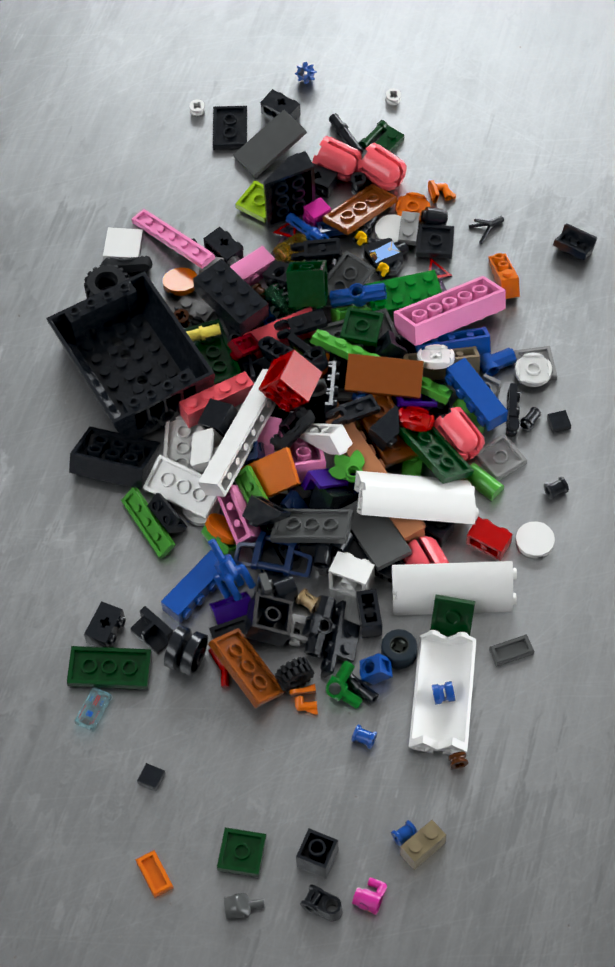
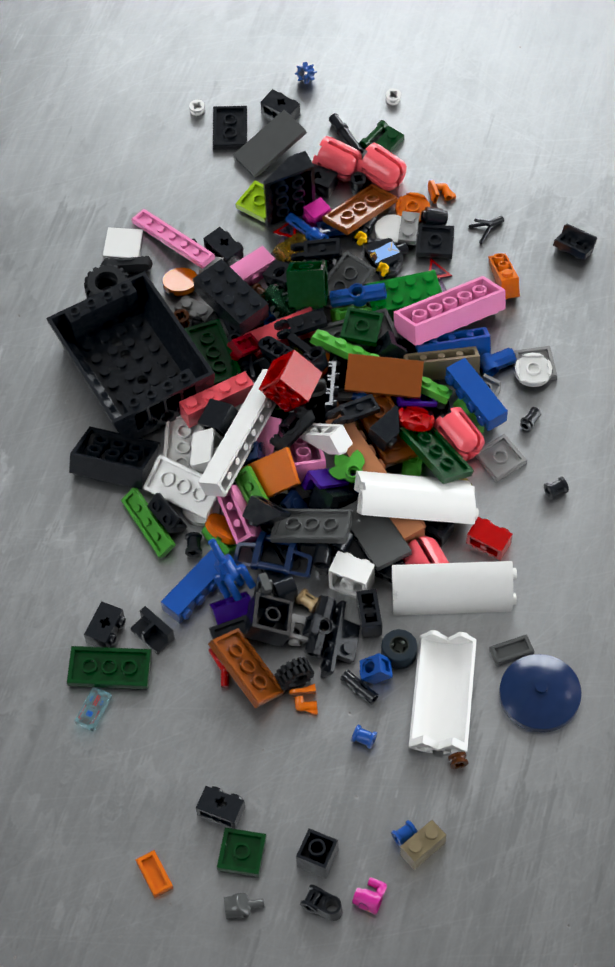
(151, 776): black tile -> none
(185, 650): black wheel -> none
(193, 544): none -> black bush
(204, 332): light yellow pin -> none
(226, 815): none -> black brick
(344, 694): green axle -> none
(436, 356): white tile -> none
(439, 694): blue wheel -> none
(452, 615): dark green plate -> none
(485, 483): bright green brick -> none
(512, 422): black hinge -> none
(535, 539): white tile -> none
(540, 693): none -> dark blue dish
(559, 421): black tile -> none

